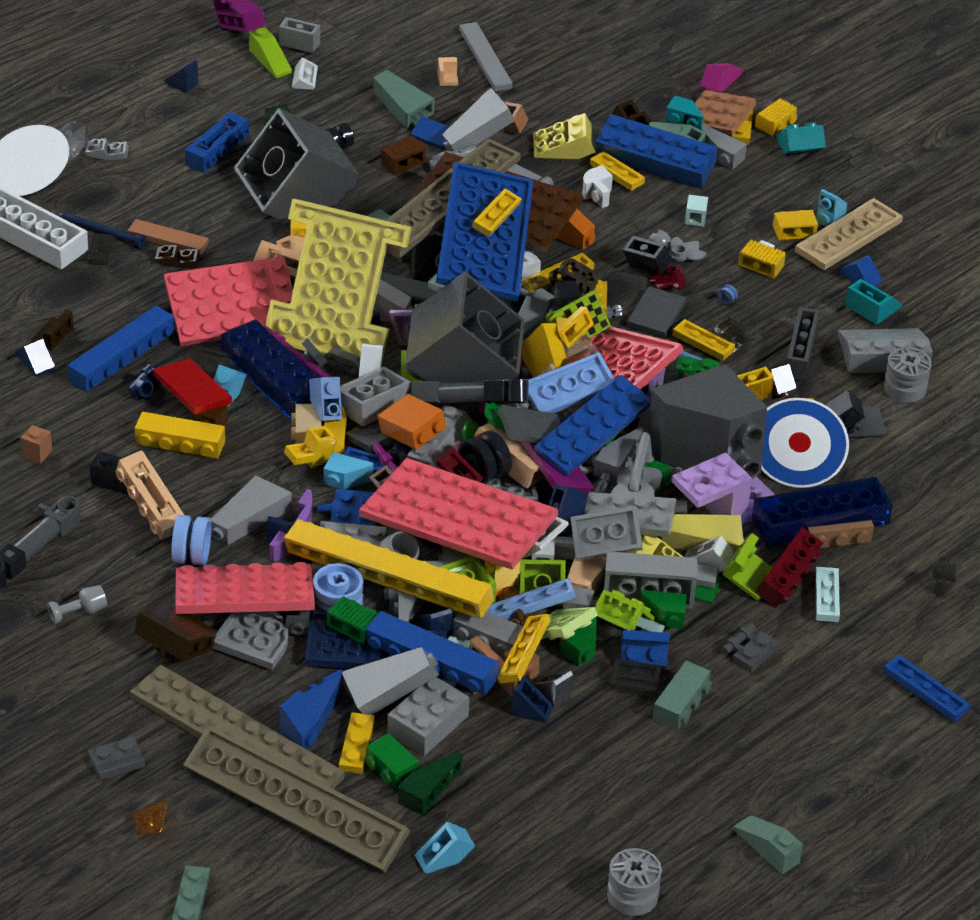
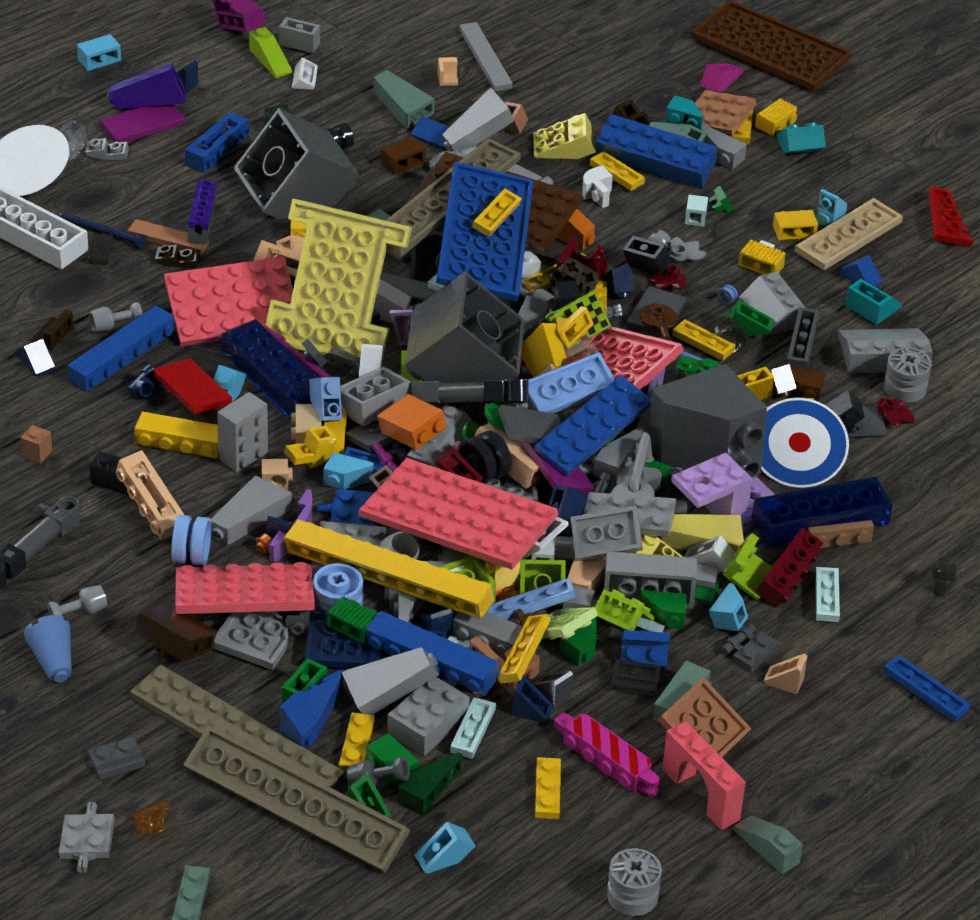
(51, 645): none -> medium blue cone
(86, 836): none -> light grey plate
(99, 52): none -> medium azure brick
(103, 318): none -> light grey piece
(142, 122): none -> magenta tile
(150, 88): none -> dark purple slope
(202, 212): none -> dark purple piece
(243, 432): none -> light grey brick
(263, 543): none -> orange plate
(277, 472): none -> light nougat brick
(307, 674): none -> green brick
(366, 793): none -> green slope
(399, 768): none -> dark grey piece
(473, 727): none -> light aqua plate
(548, 788): none -> yellow plate
(595, 262): none -> dark red tile
(608, 753): none -> dark pink hinge
(619, 281): none -> dark blue slope
(658, 317): none -> reddish brown piece
(689, 751): none -> coral arch
(708, 715): none -> nougat plate
(720, 201): none -> green tile
(729, 610): none -> medium azure slope
(751, 319): none -> green slope
(771, 45): none -> reddish brown plate
(774, 298): none -> light grey slope
(787, 674): none -> light nougat slope
(807, 382): none -> reddish brown slope
(894, 411): none -> dark red plate
(946, 220): none -> red wing

